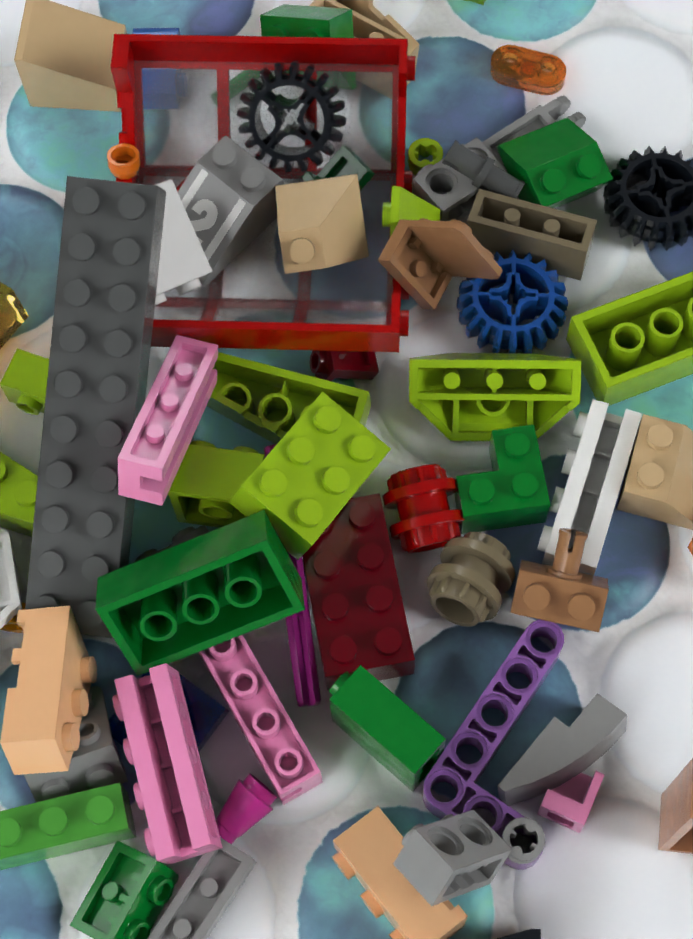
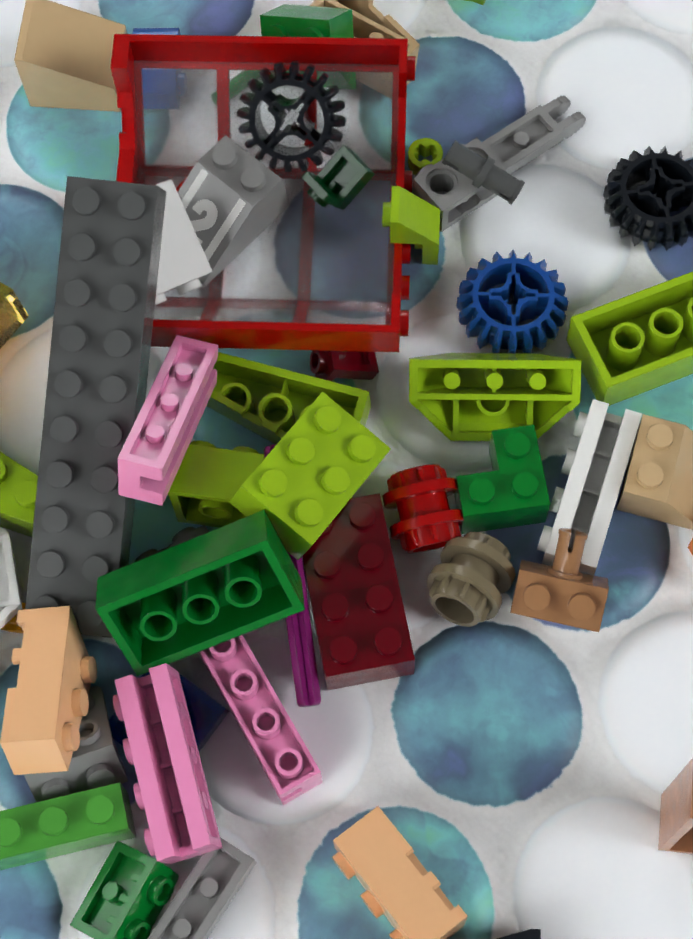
(26, 381): lime brick -> none
(123, 160): orange hinge -> none
(244, 808): dark pink cone -> none
(320, 223): tan slope -> none
(385, 726): green brick -> none
(429, 253): medium nougat bracket -> none
(451, 856): light grey brick -> none
(489, 738): medium lavender beam -> none
(526, 227): dark tan brick -> none
(527, 70): clear orange plate -> none
(530, 828): light grey bush -> none
(555, 164): green slope -> none
(563, 751): light grey slope -> none
(571, 801): bright pink panel -> none

